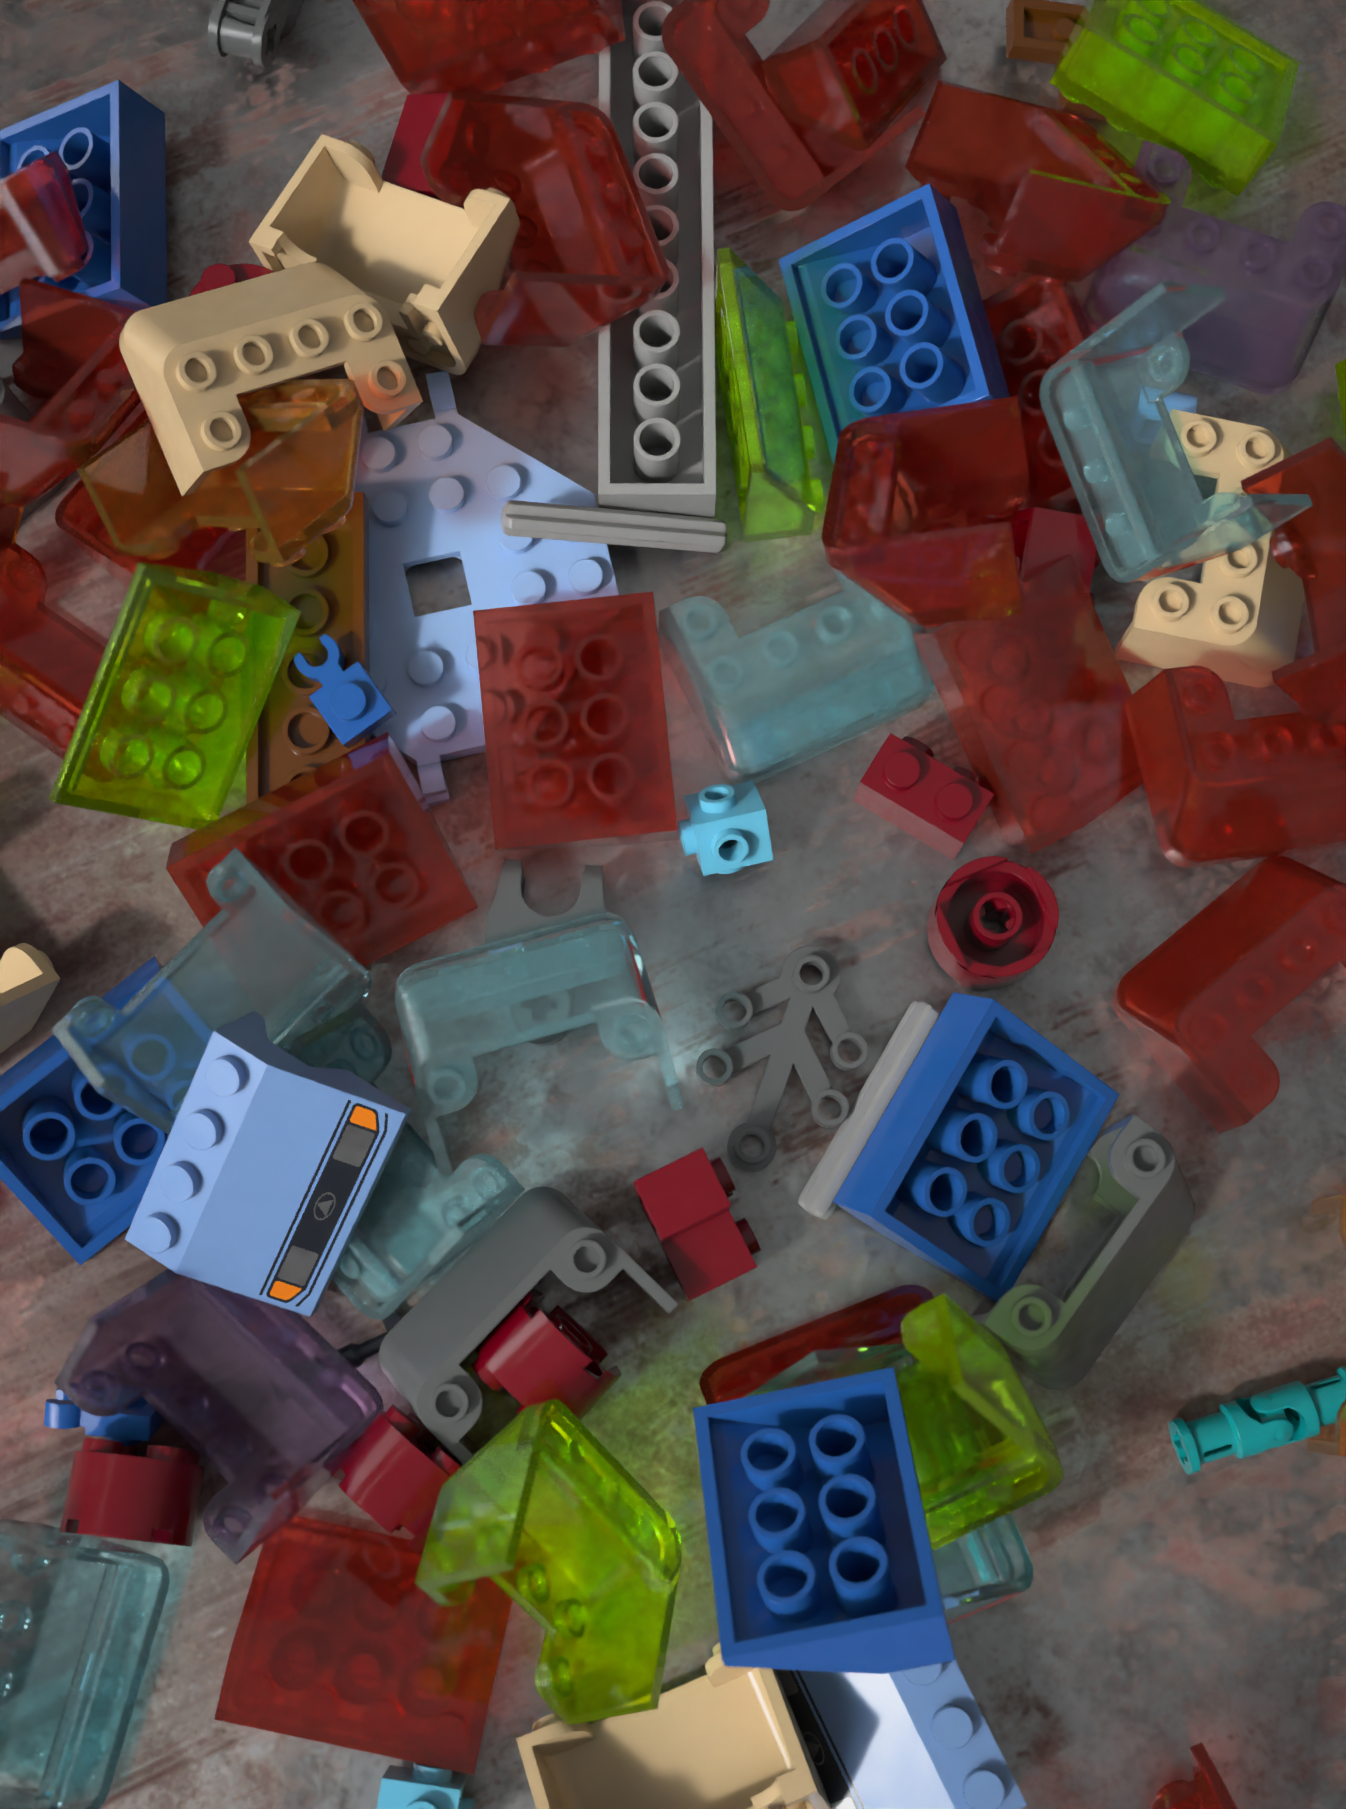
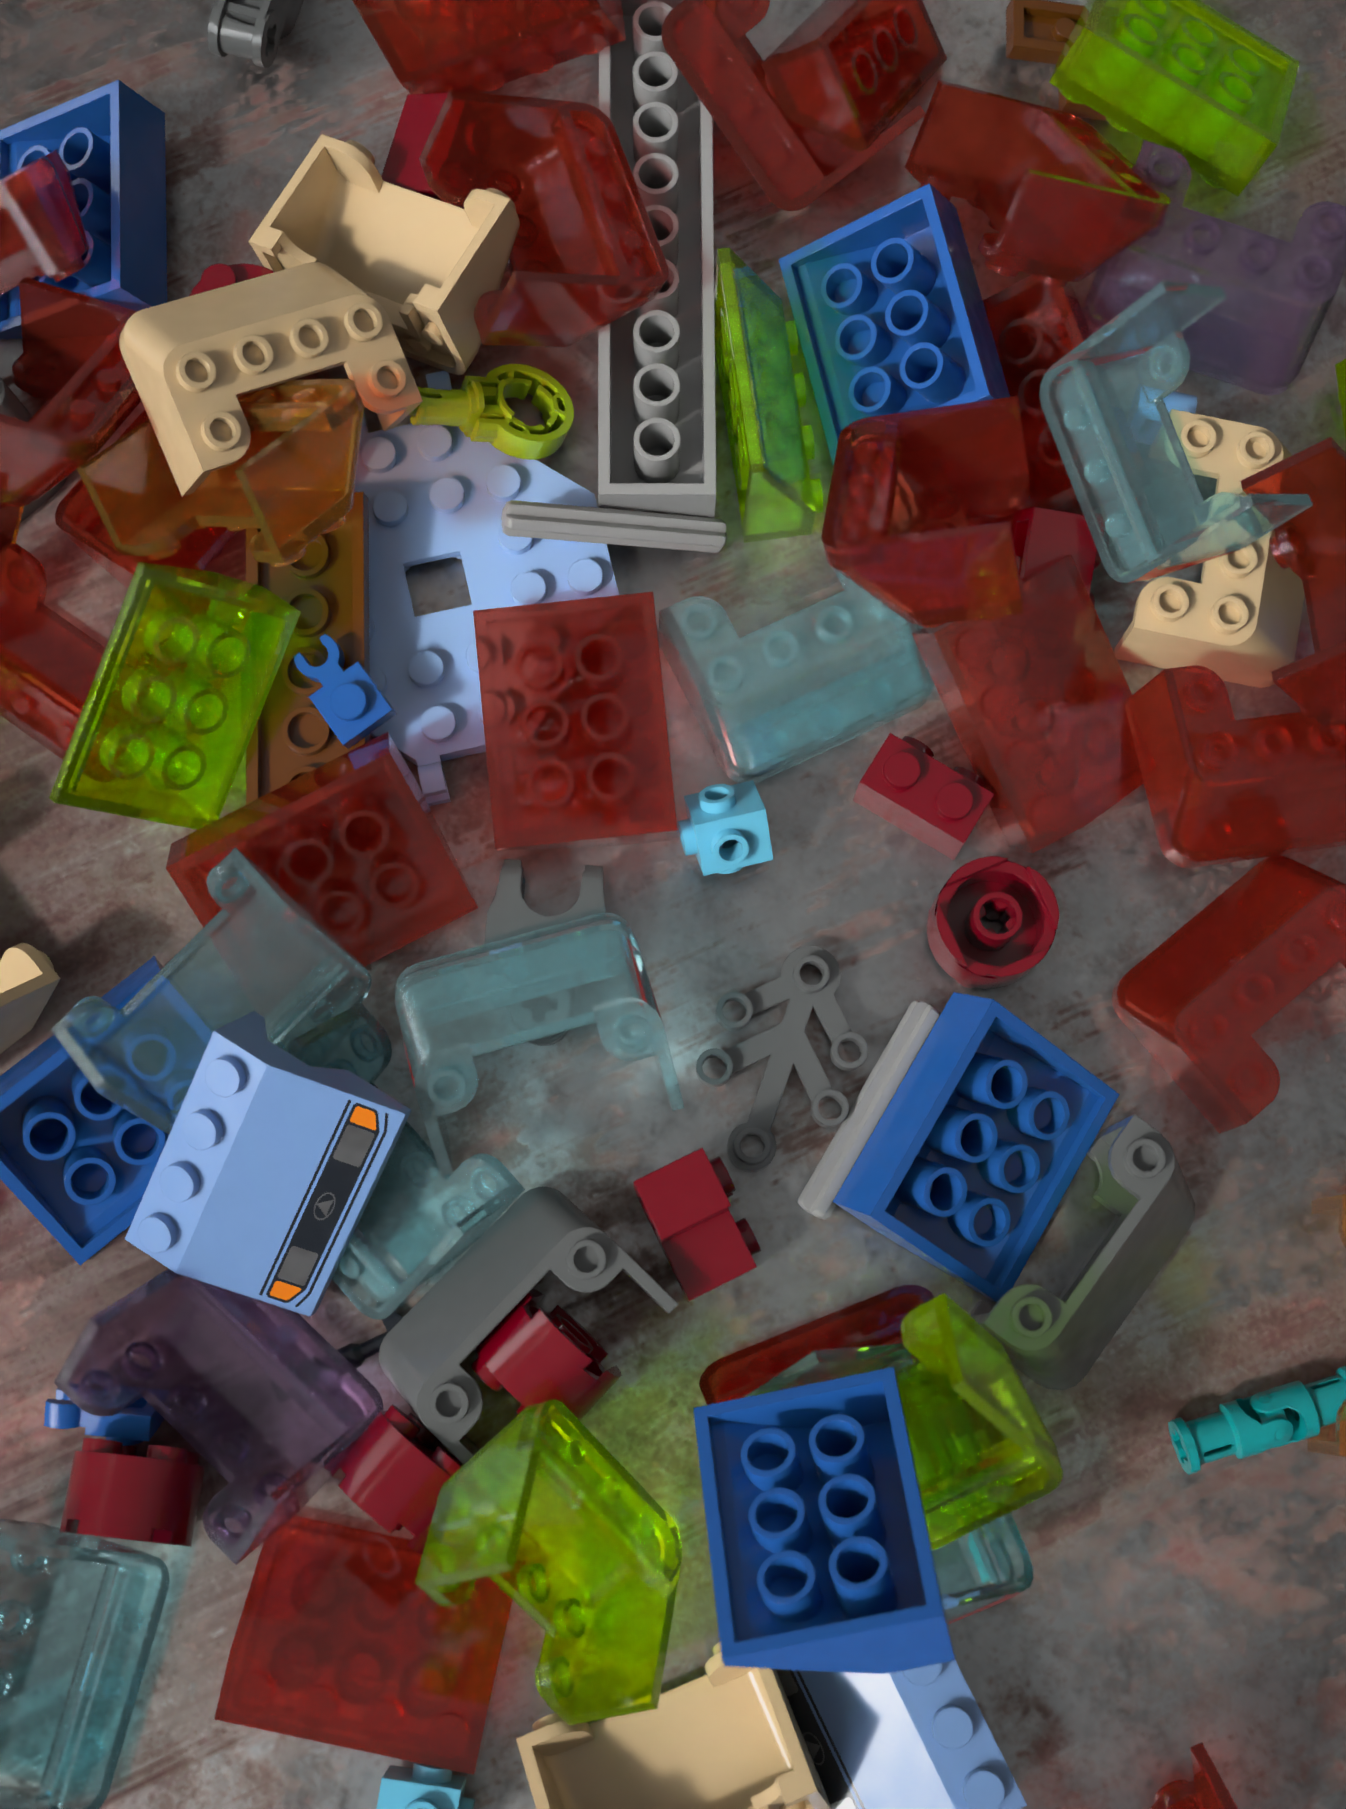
(485, 417): none -> lime pin

